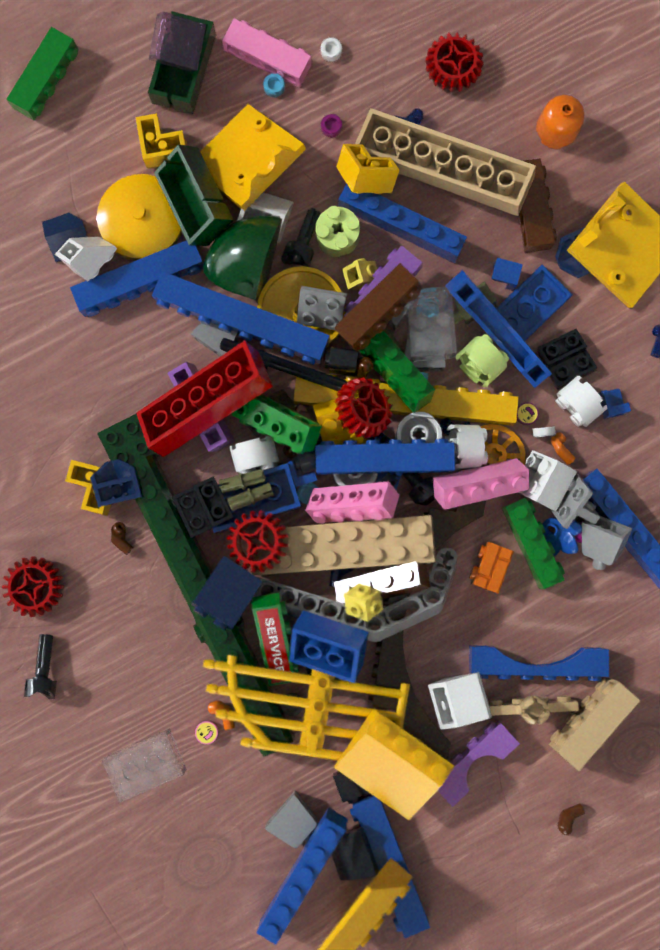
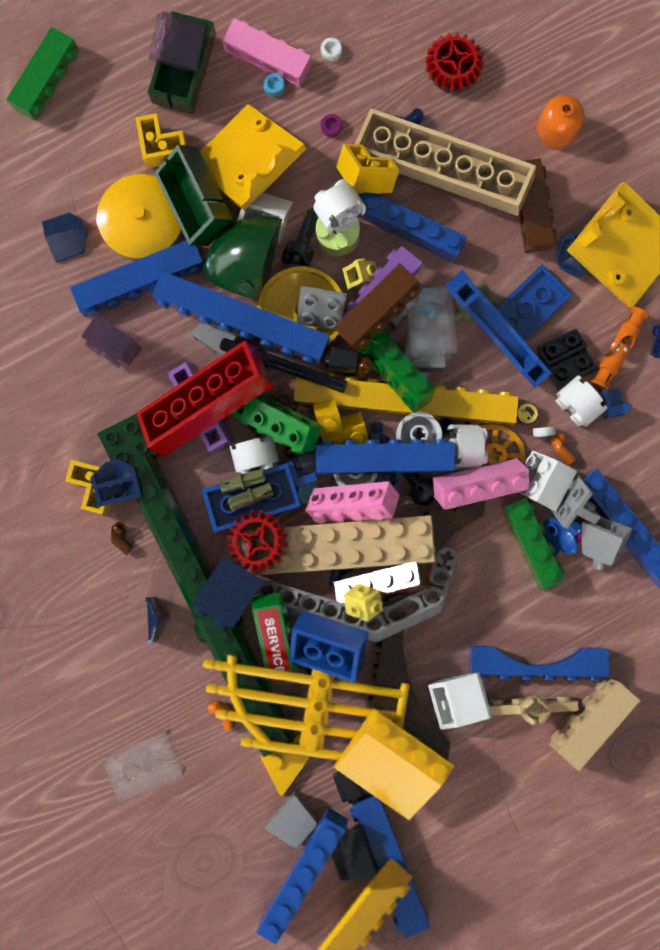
(35, 594): red gear -> none
(41, 682): black piece -> none
(86, 255): white slope -> none
(108, 340): none -> clear purple brick
(156, 619): none -> dark blue slope
(202, 507): black slope -> none
(206, 732): tile -> none
(284, 767): none -> yellow wing
(338, 206): none -> white brick
(357, 411): red gear -> none
(482, 360): yellowish green brick -> none
(491, 567): orange brick -> none
(494, 742): medium lavender arch -> none
(507, 272): blue panel -> none
(567, 818): reddish brown arm -> none
(617, 353): none -> orange piece

